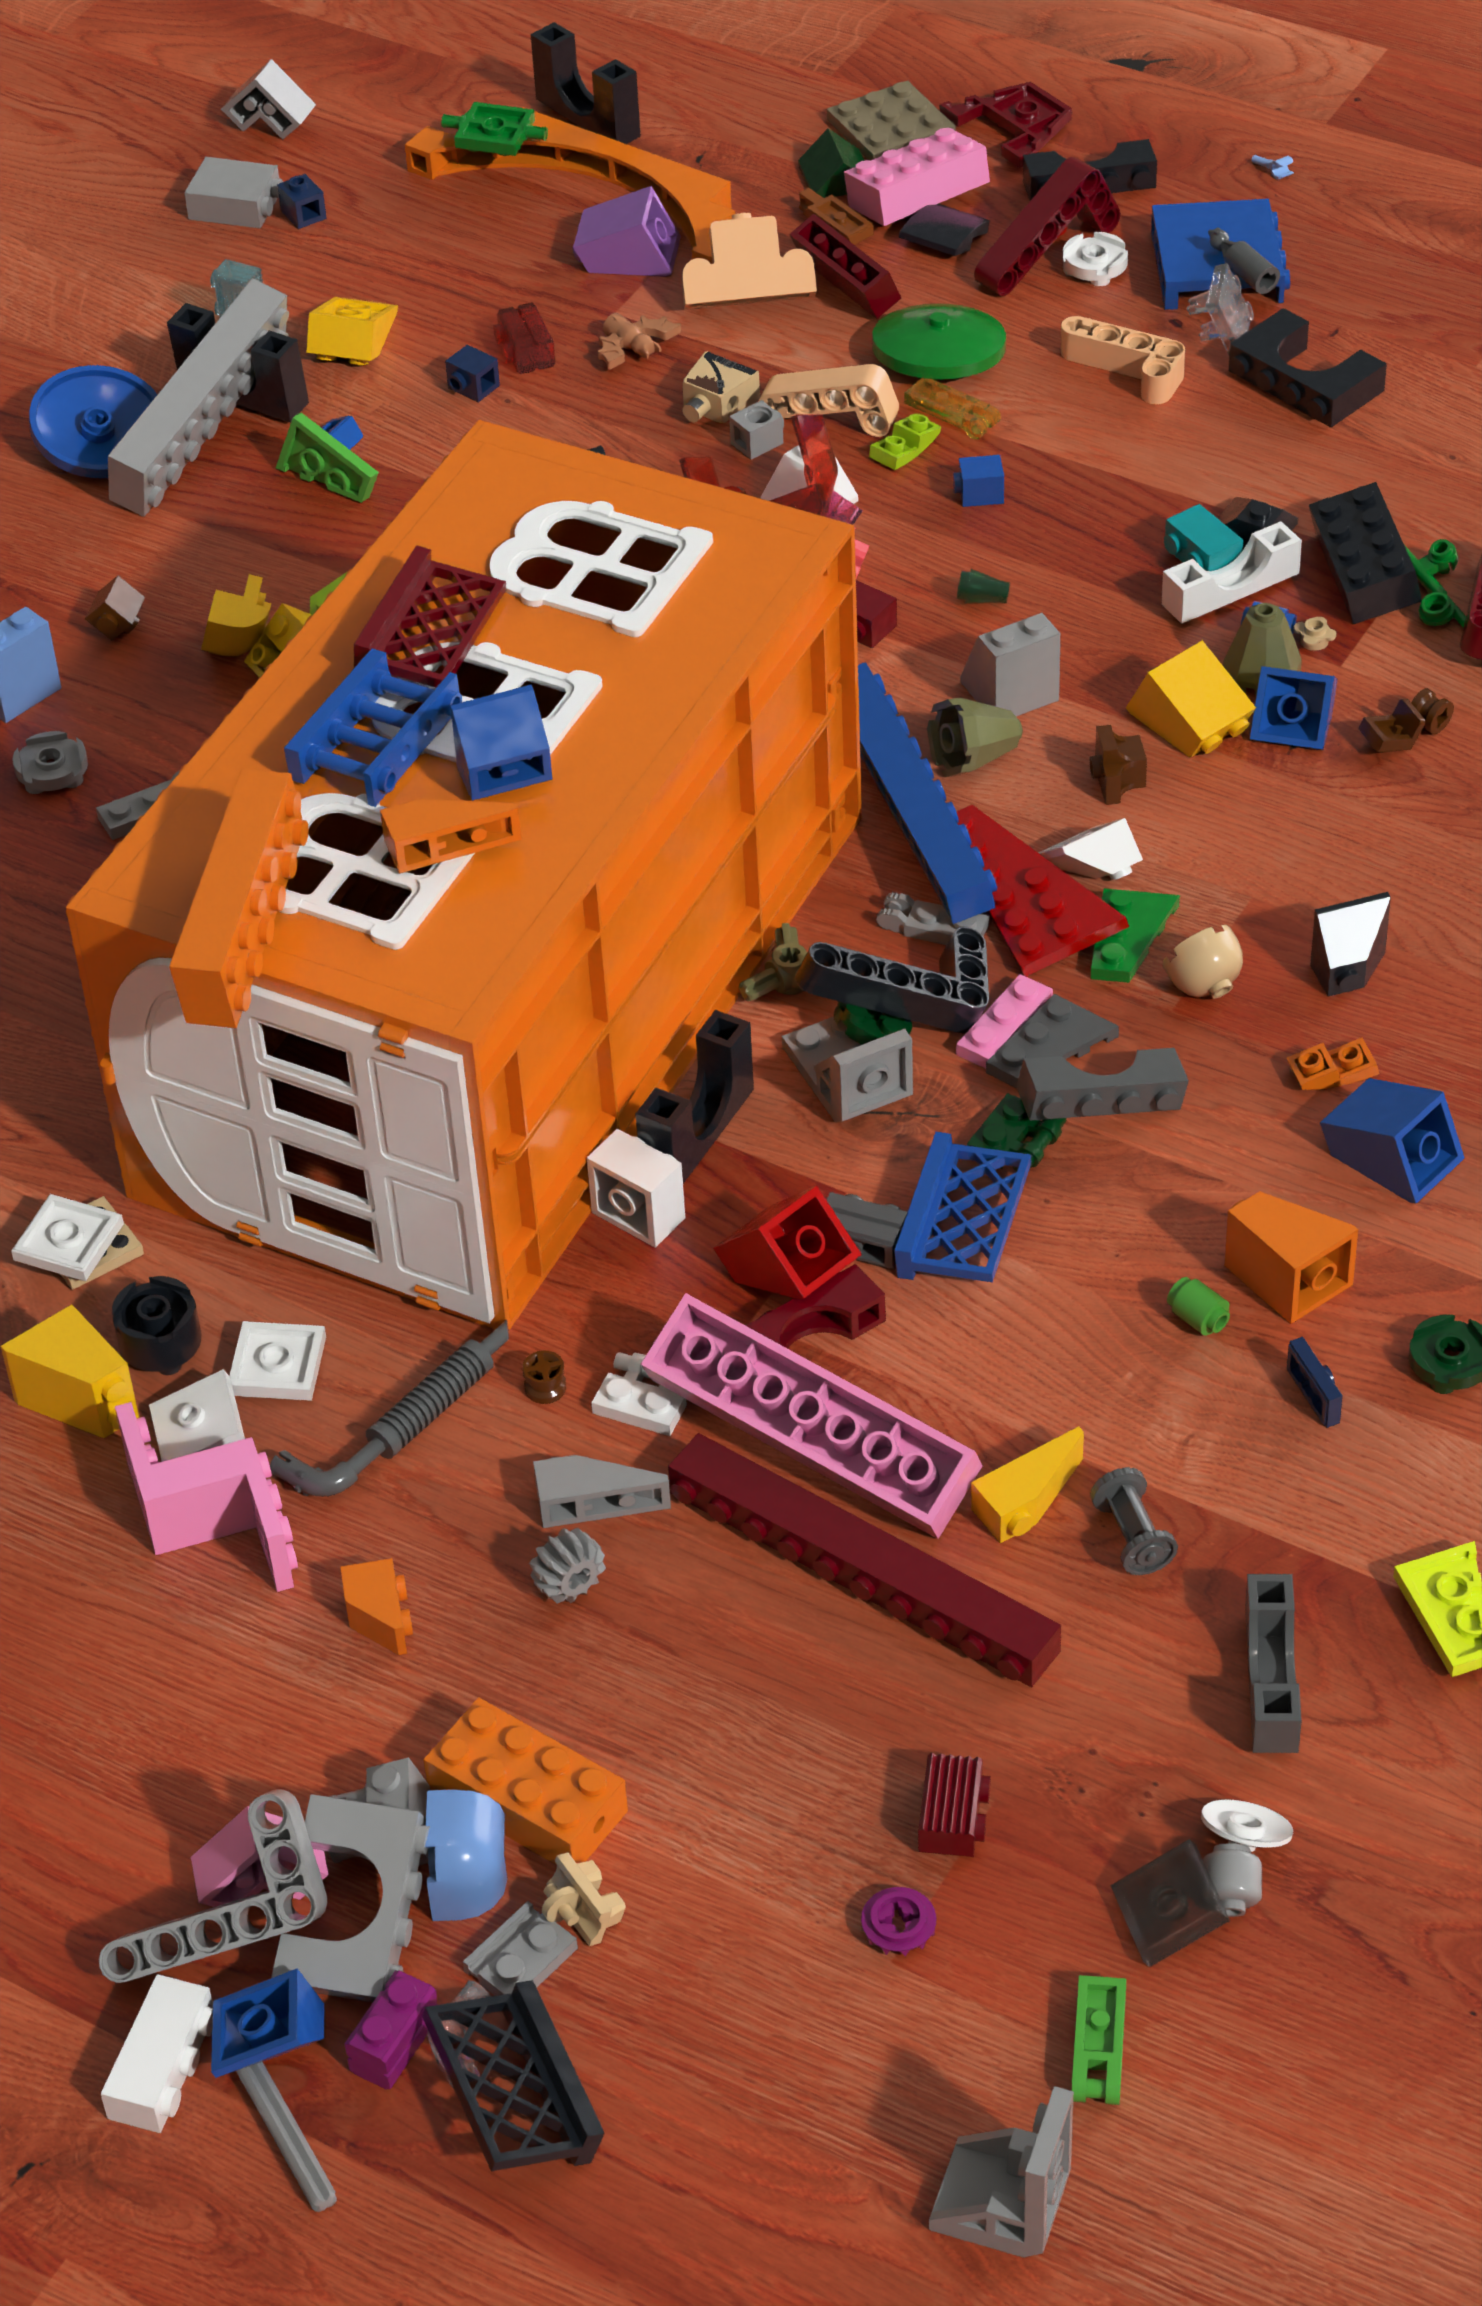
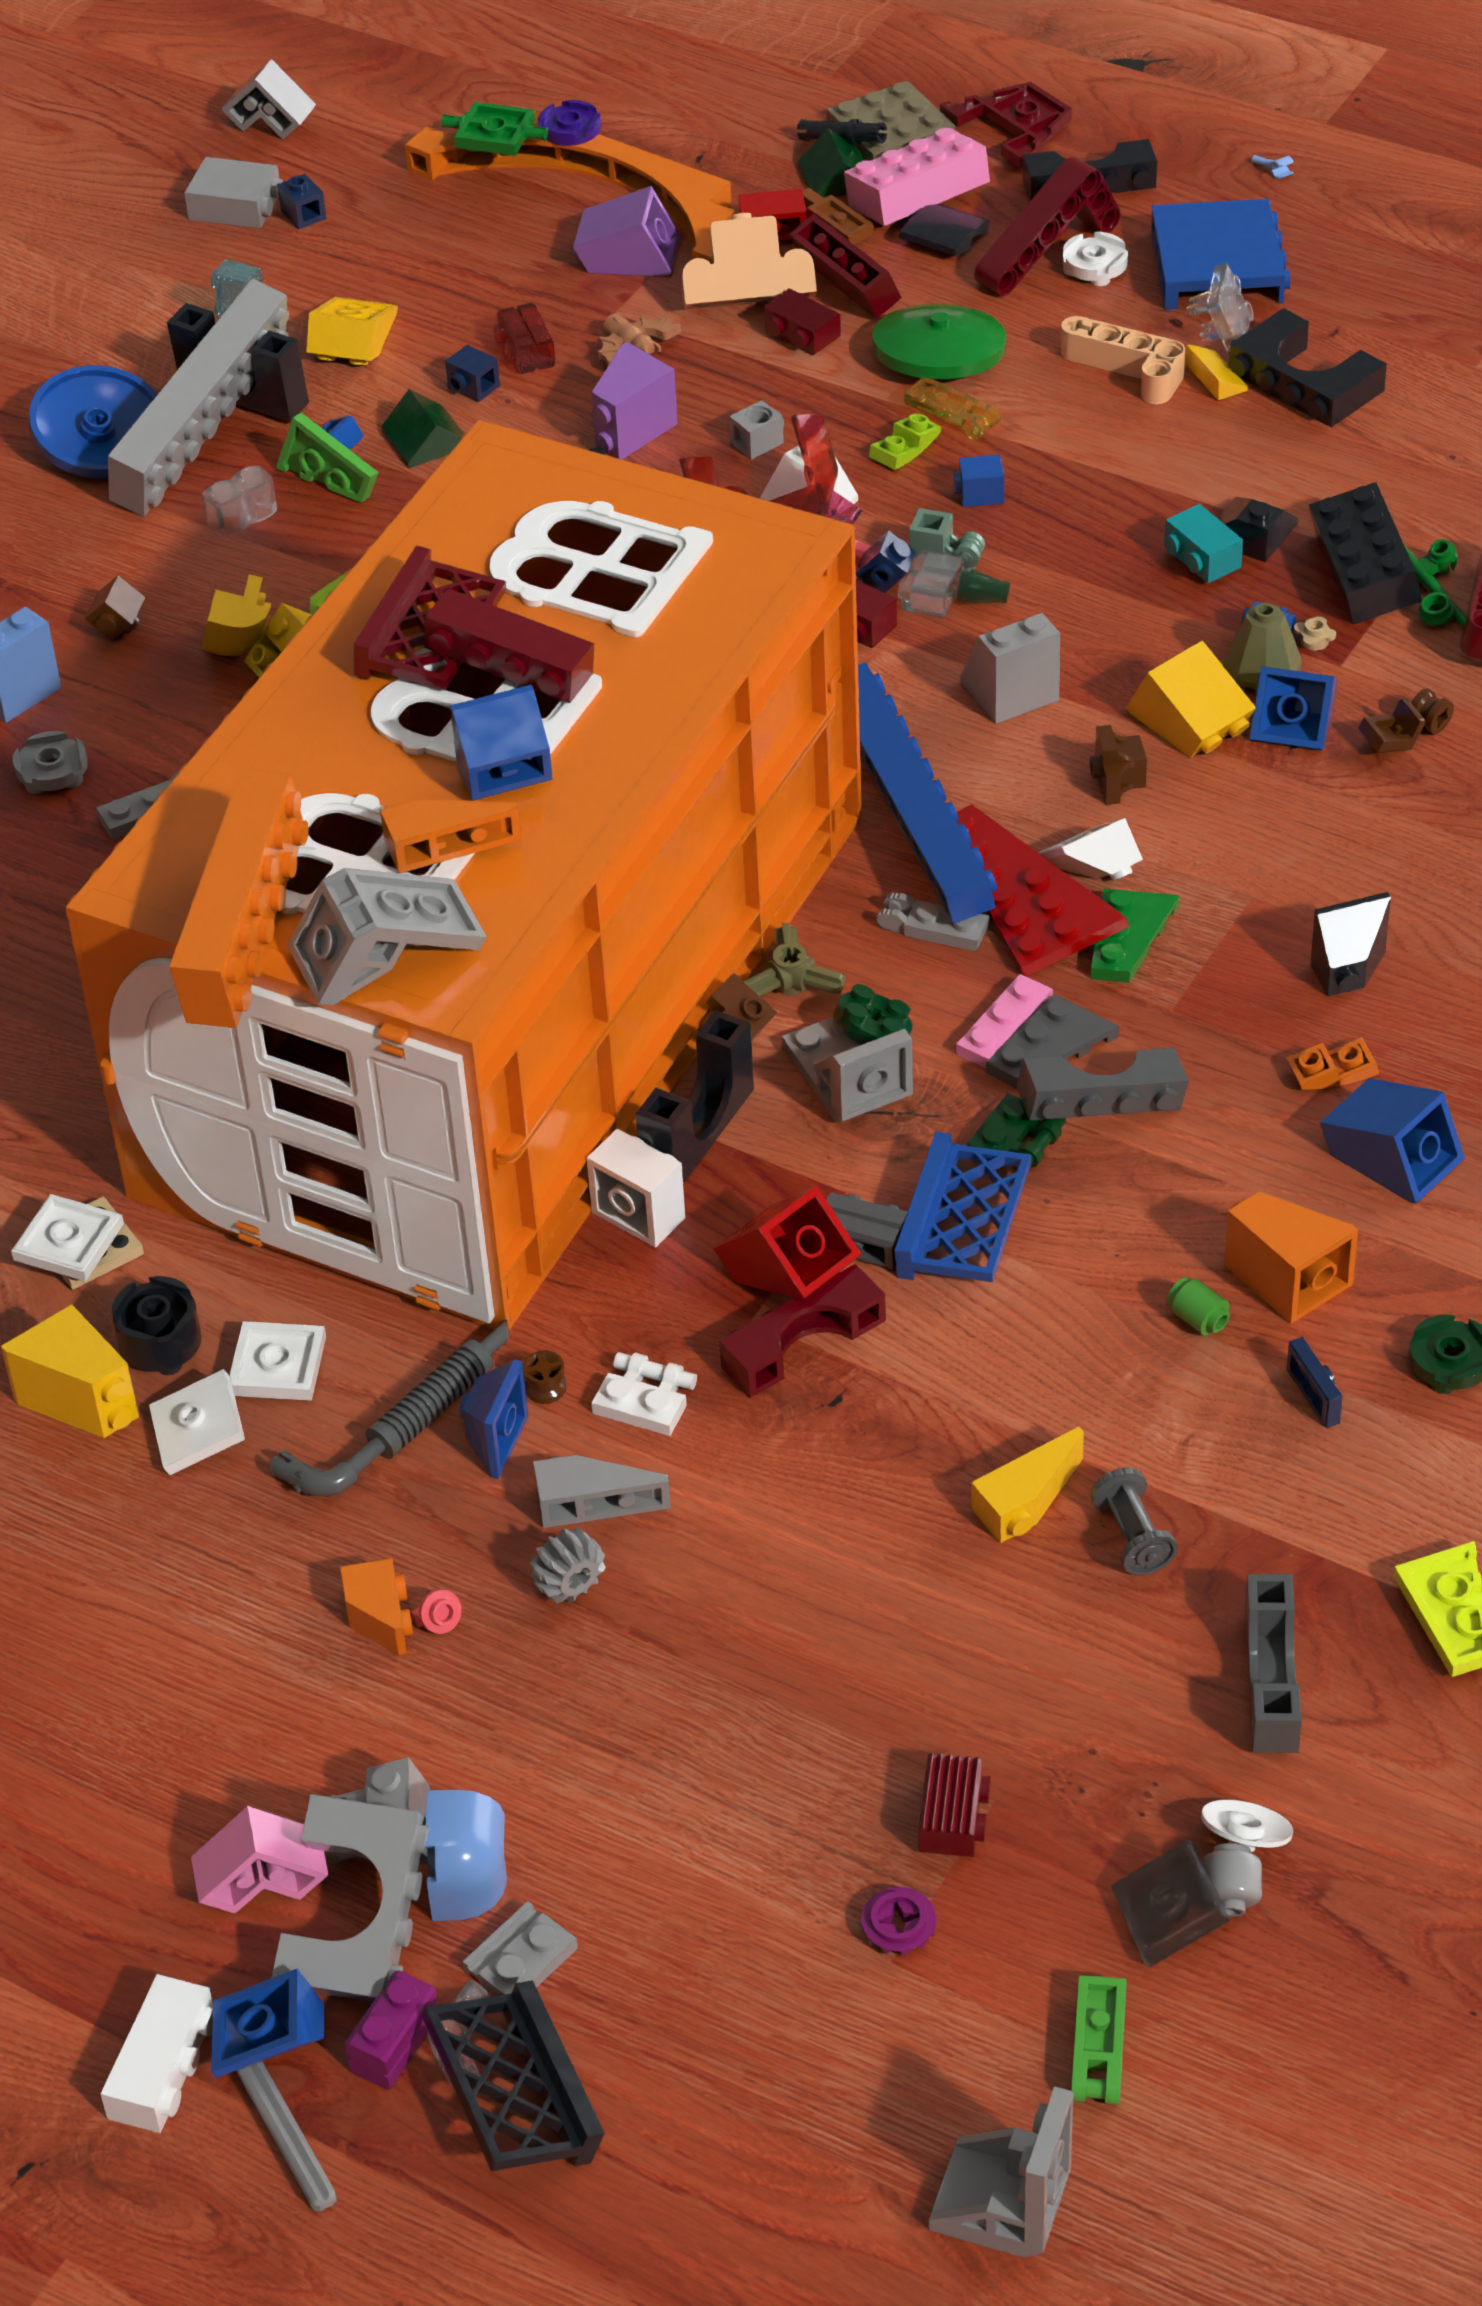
(207, 1496): bright pink bracket -> none
(233, 1916): light grey beam -> none
(239, 501): none -> clear brick
(355, 700): blue fence -> none
(357, 908): none -> light grey bracket
(421, 429): none -> dark green slope
(437, 1612): none -> coral plate
(495, 1414): none -> blue slope
(509, 645): none -> dark red brick
(547, 1791): orange brick -> none
(571, 123): none -> dark purple tile
(575, 1899): tan hips -> none
(614, 102): black arch -> none
(633, 402): none -> medium lavender slope
(718, 388): tan torso -> none
(741, 1001): none -> reddish brown brick
(784, 205): none -> red brick
(802, 321): none -> dark red brick
(812, 1415): bright pink brick -> none
(837, 390): light nougat beam -> none
(853, 131): none -> black pin
(865, 1560): dark red brick -> none
(885, 562): none -> dark blue brick
(931, 583): none -> clear brick
(935, 532): none -> sand green brick
(942, 999): black beam -> none
(970, 734): olive cone -> none
(1206, 963): tan cylinder -> none
(1213, 372): none -> yellow slope
(1246, 262): dark grey wheel -> none
(1266, 560): white arch -> none

